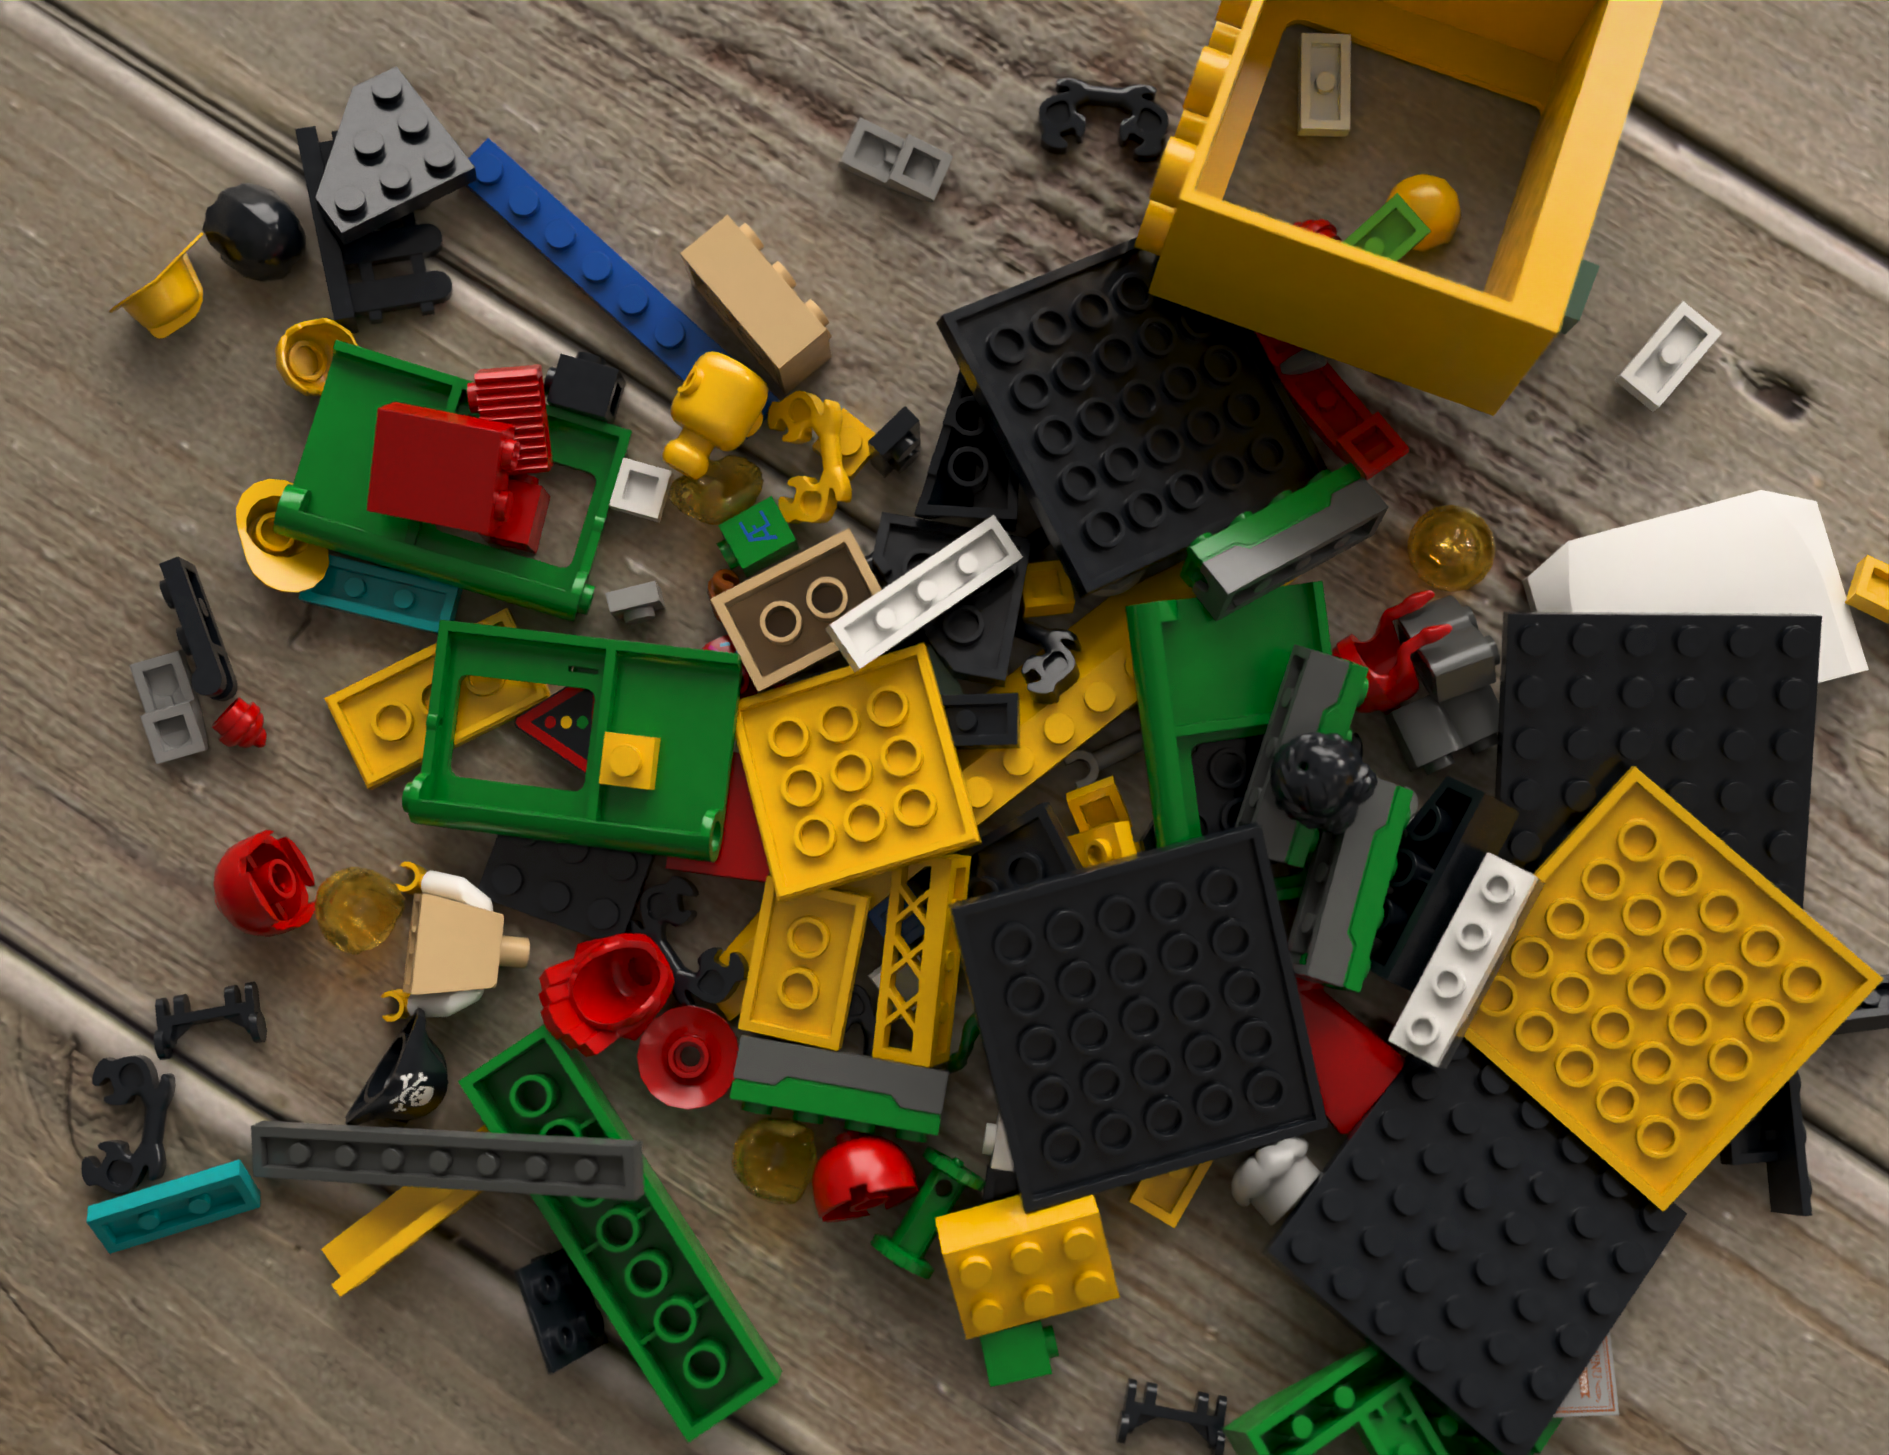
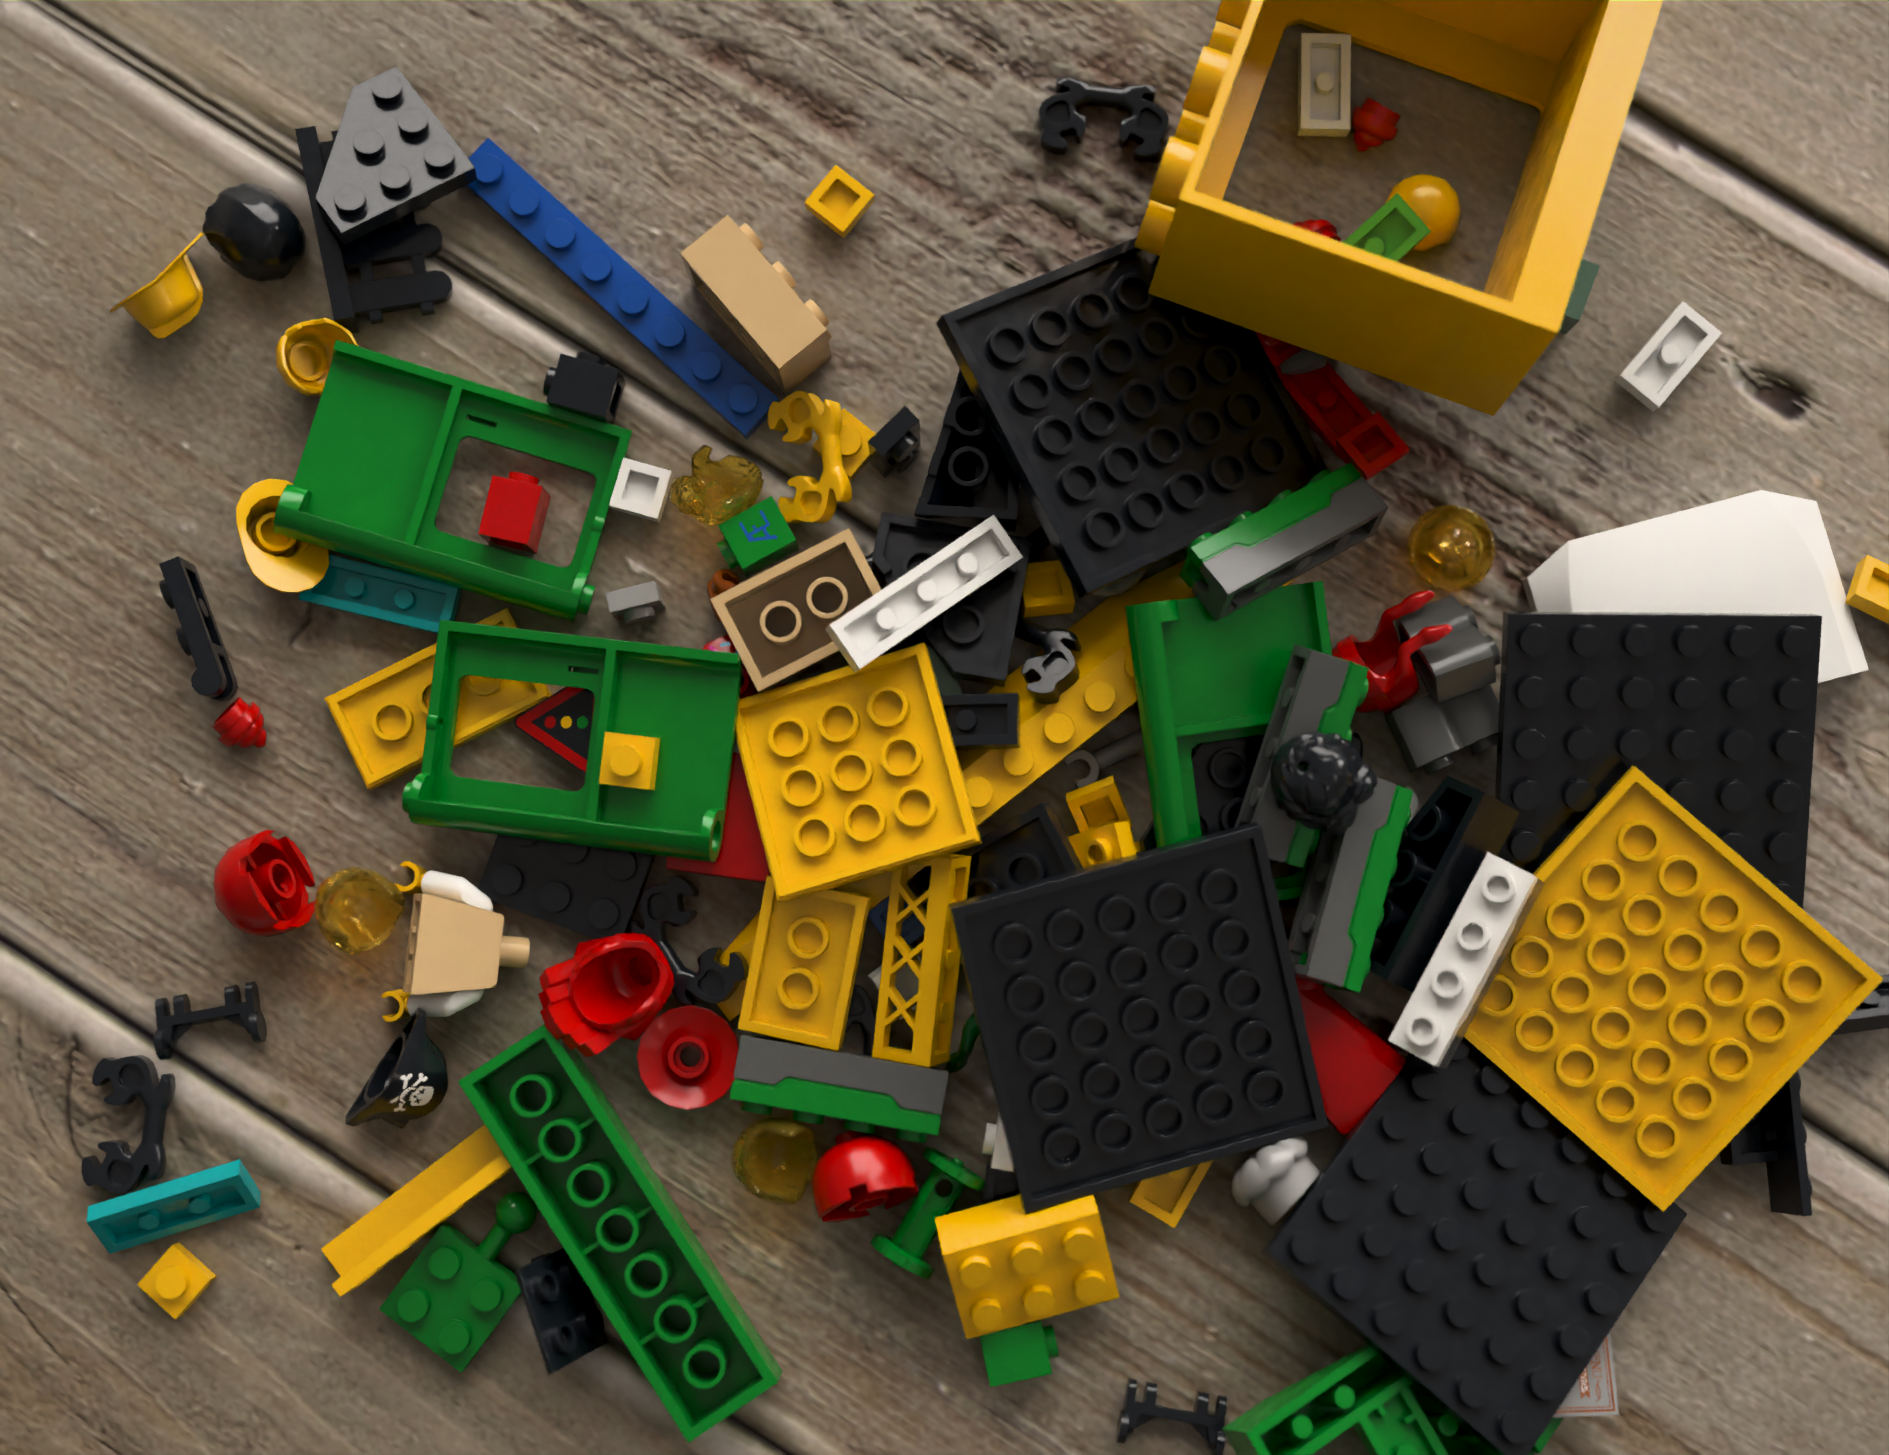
(171, 706): light grey slope -> none
(176, 1280): none -> yellow plate
(442, 468): red brick -> none
(449, 1159): dark grey plate -> none
(458, 1289): none -> green plate
(516, 398): red brick -> none
(716, 409): yellow piece -> none
(839, 201): none -> yellow plate
(895, 162): light grey slope -> none
(1373, 125): none -> red plate

